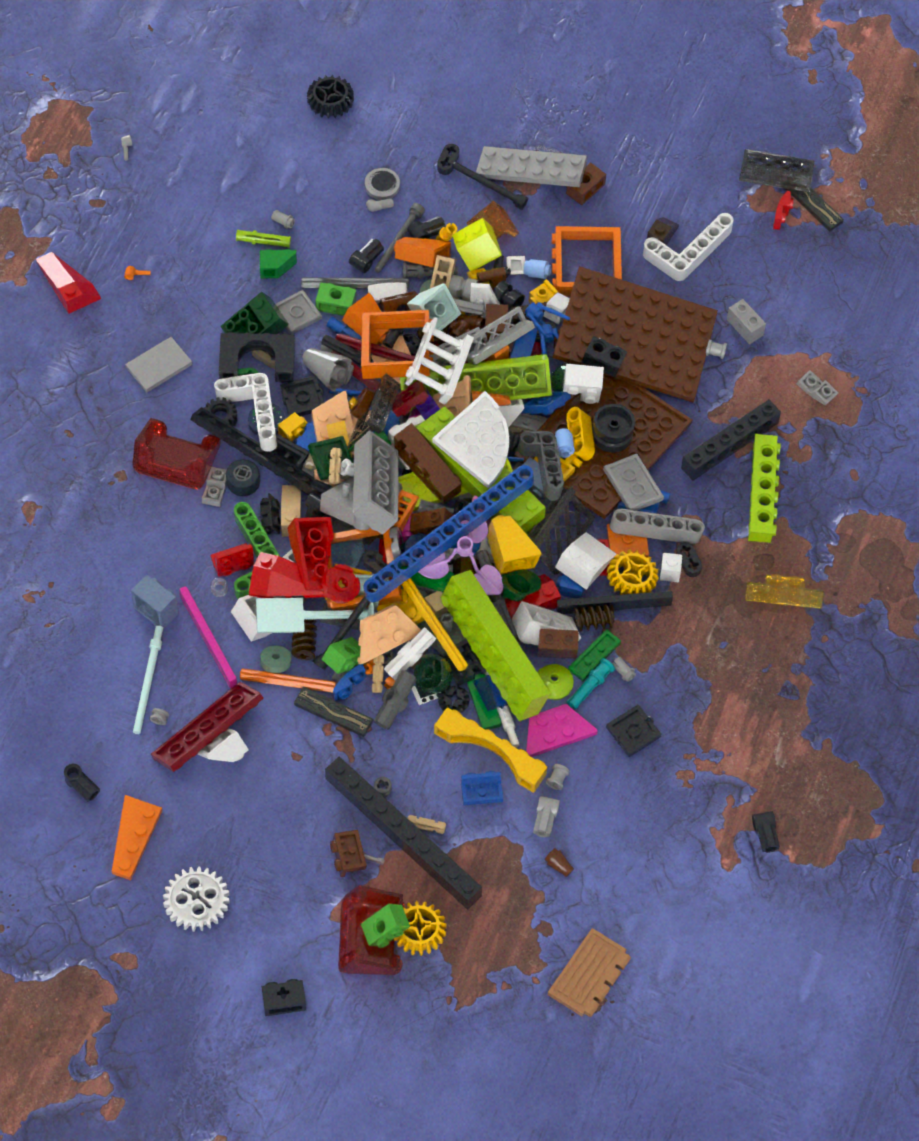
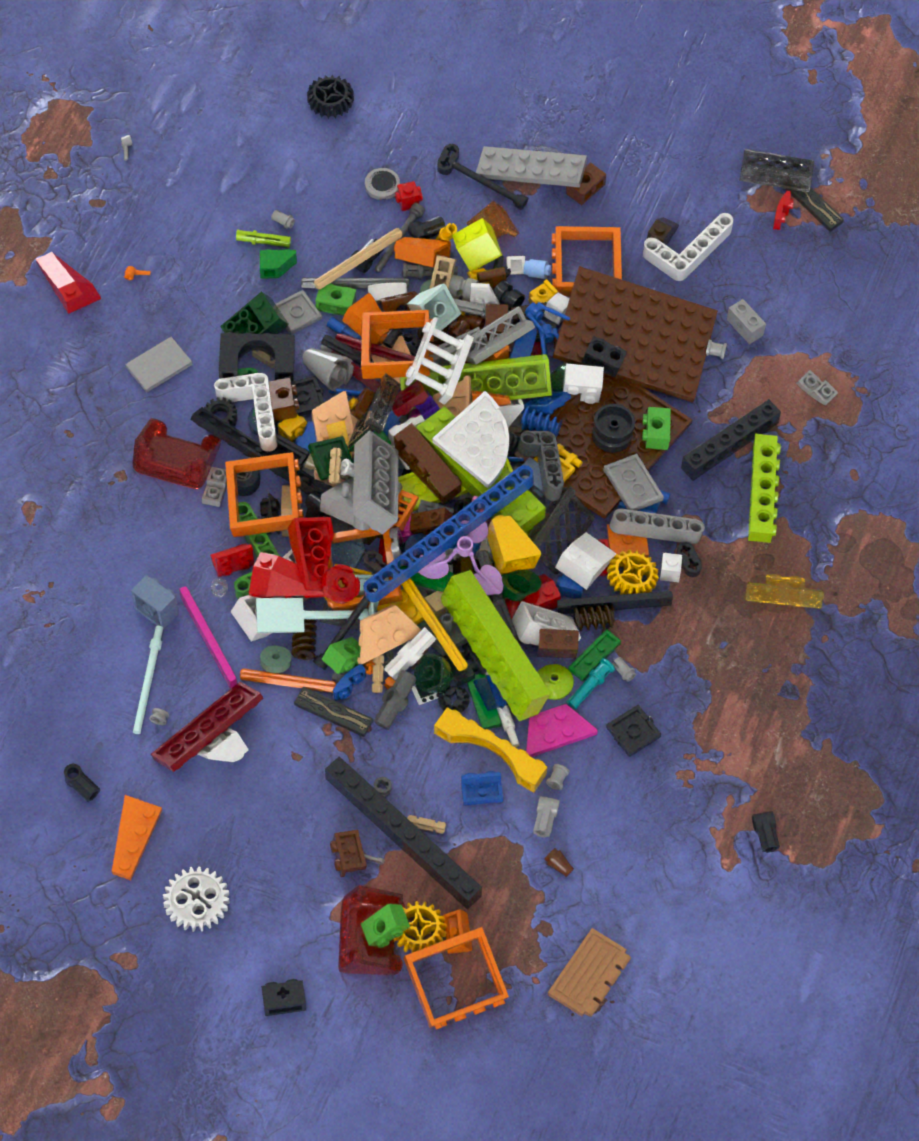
(268, 524): none -> orange window
(282, 399): none -> reddish brown brick
(358, 258): none -> tan axle
(373, 205): light grey arm -> none
(408, 194): none -> red brick
(457, 924): none -> orange slope
(479, 935): none -> orange window
(539, 423): none -> blue piece
(564, 443): light blue brick -> none
(581, 428): yellow beam -> none
(659, 419): none -> bright green brick

